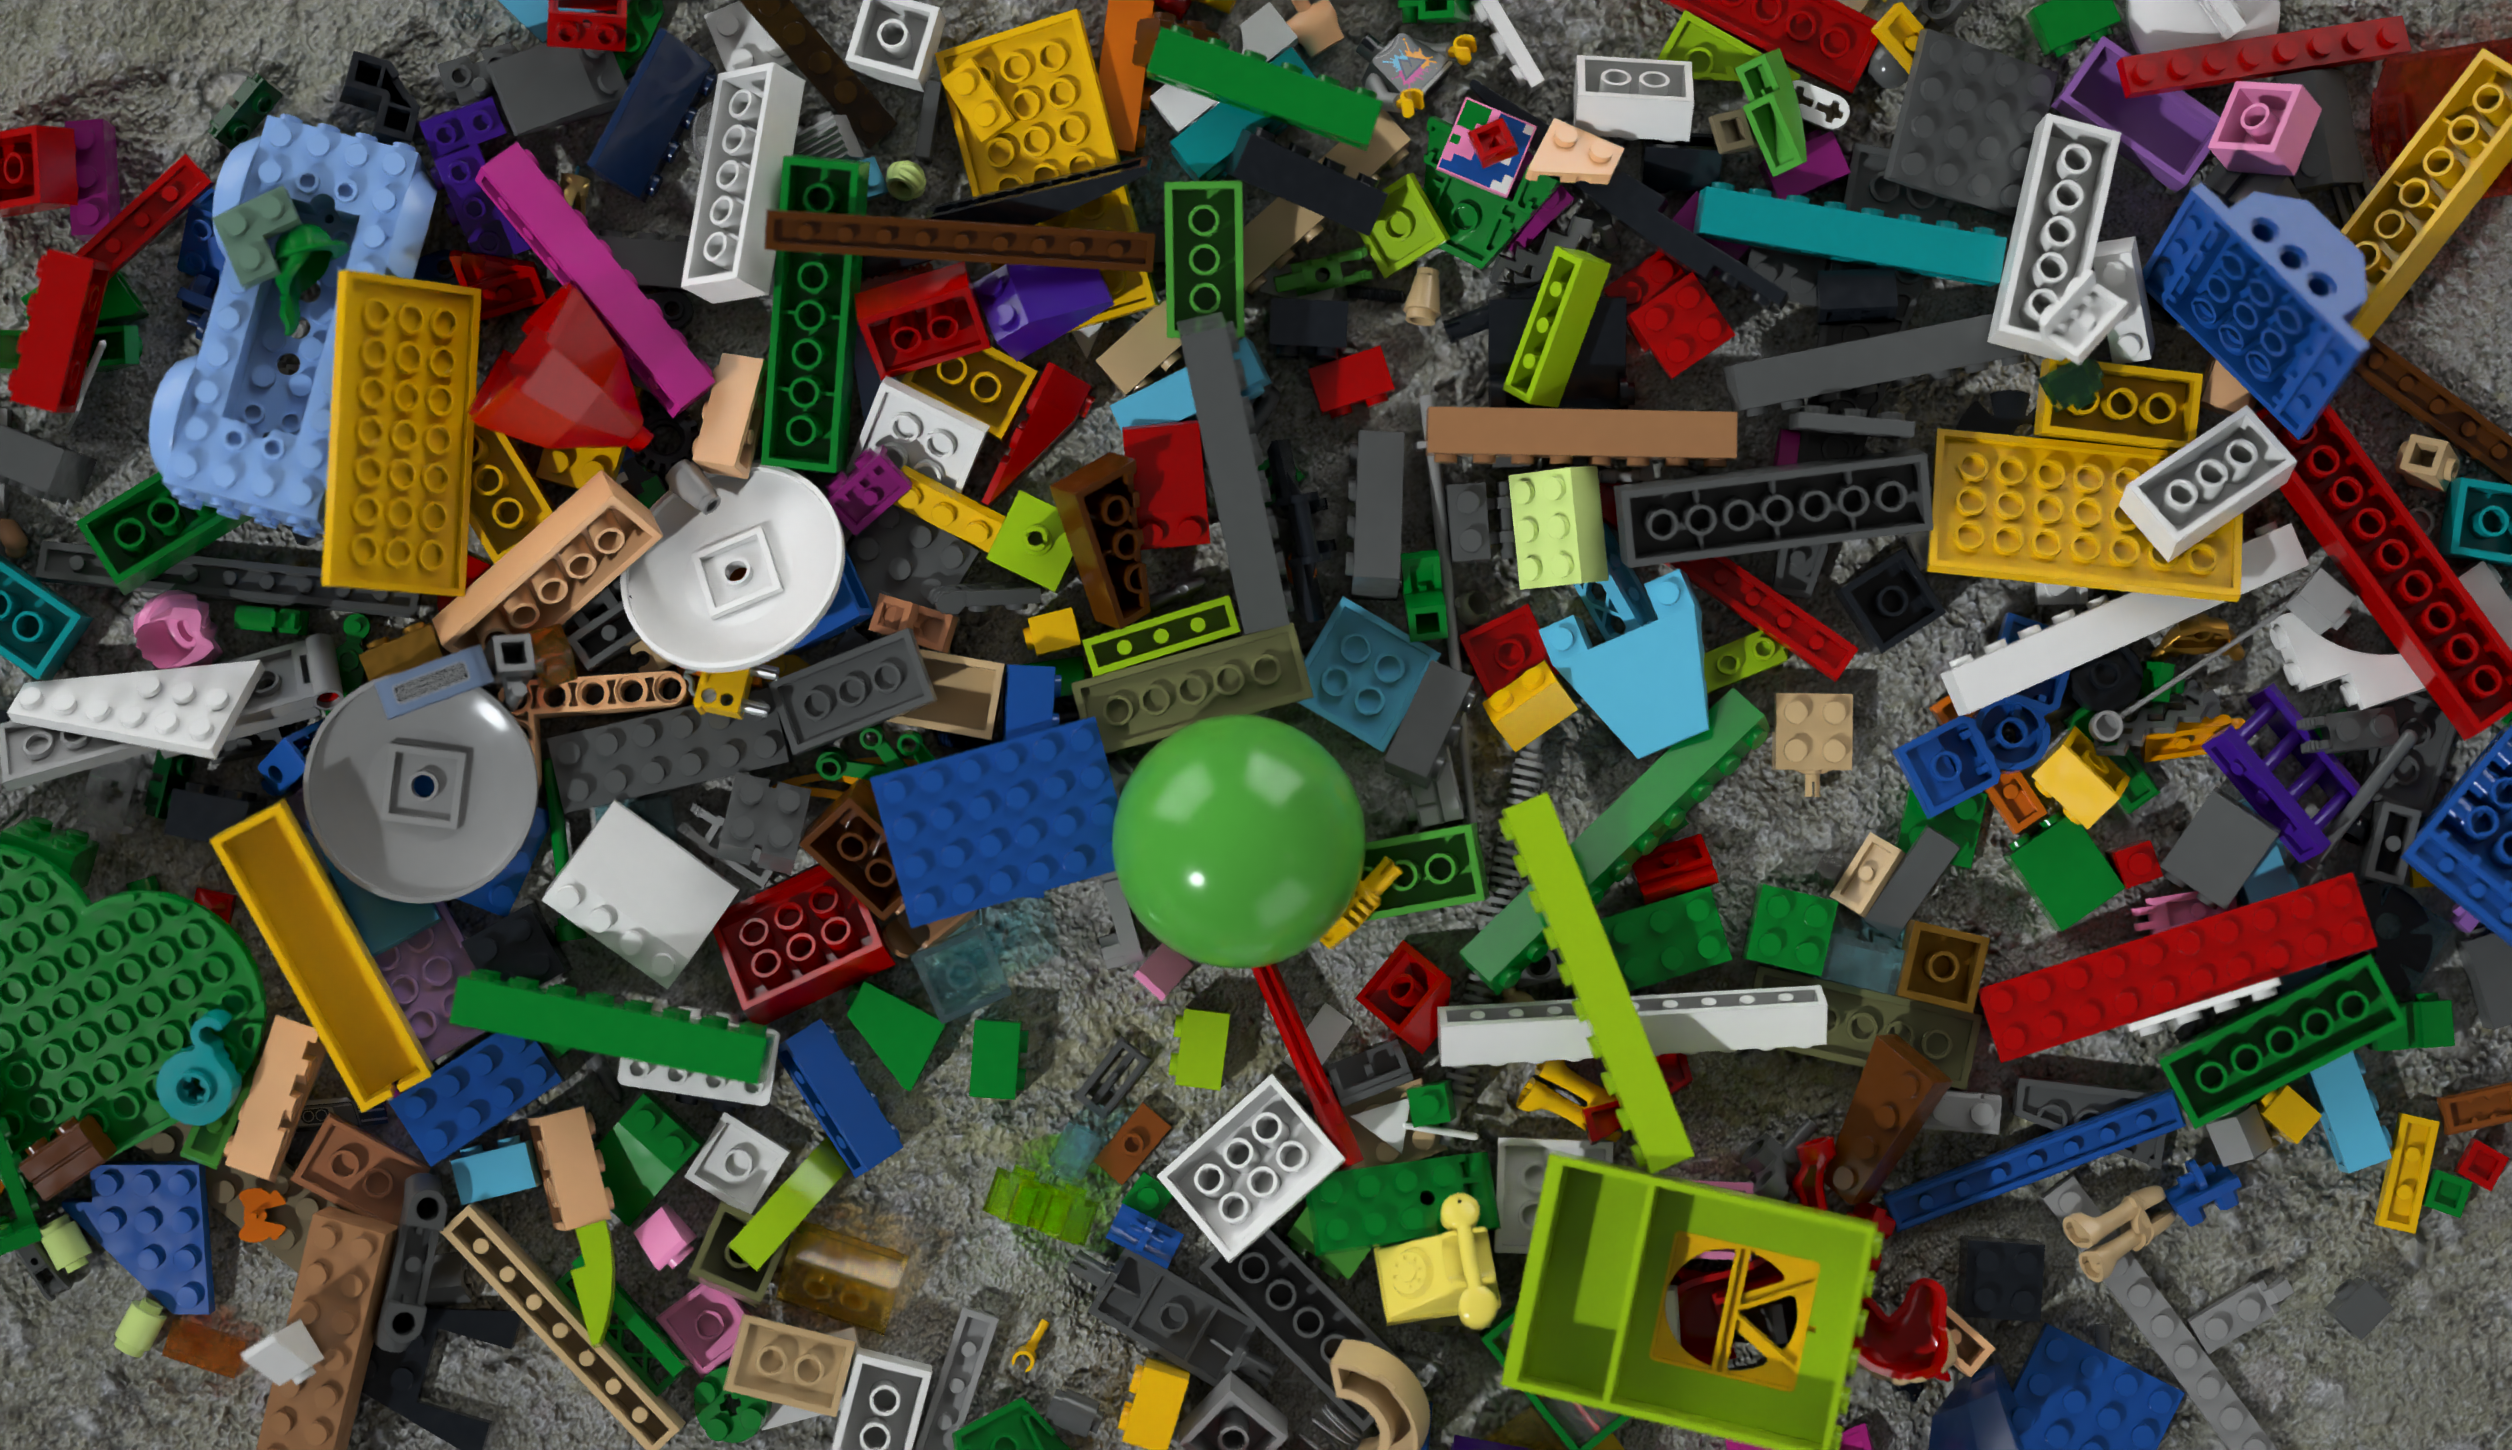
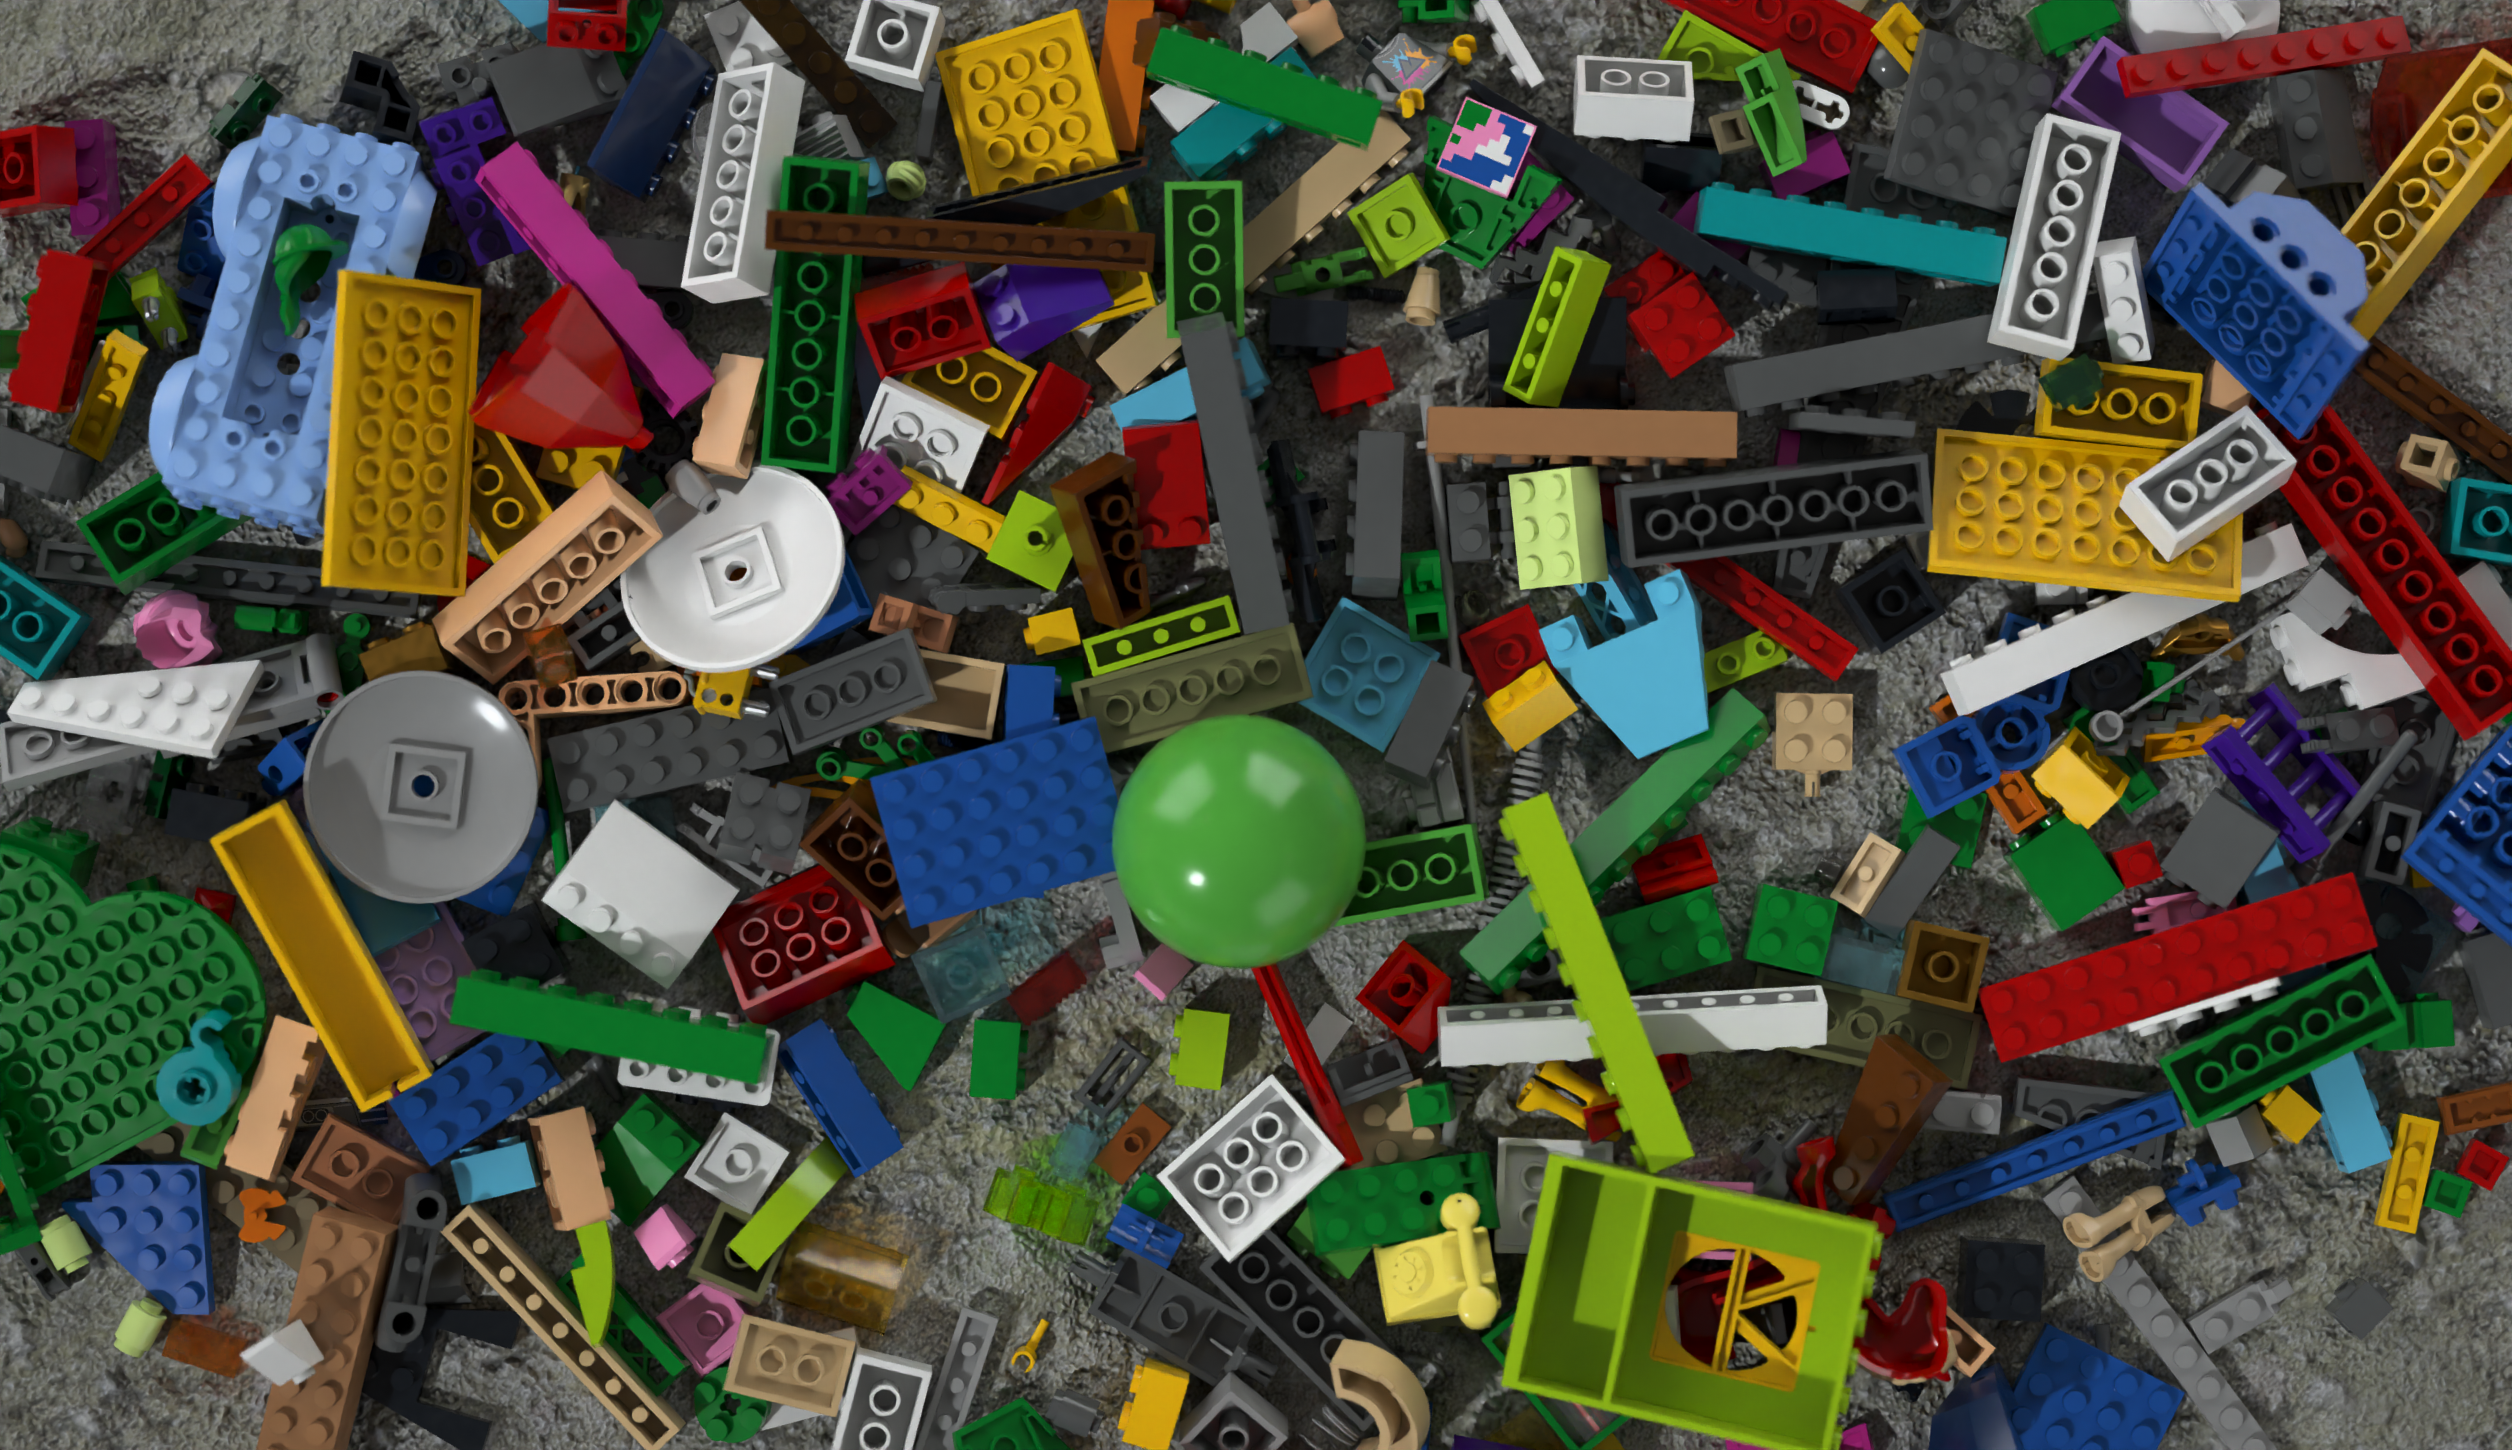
(67, 1157): reddish brown brick -> none
(108, 395): none -> yellow plate
(159, 308): none -> lime piece
(246, 232): sand green plate -> none
(434, 682): sand blue beam -> none
(504, 282): red wing -> none
(511, 666): dark grey brick -> none
(978, 100): yellow plate -> none
(1048, 988): none -> clear red brick
(1305, 181): black brick -> none
(1363, 903): yellow hinge -> none
(1390, 1124): white piece -> none
(1493, 143): red tile -> none
(1574, 156): light nougat wing -> none
(2081, 317): white bracket -> none
(2265, 128): bright pink brick -> none

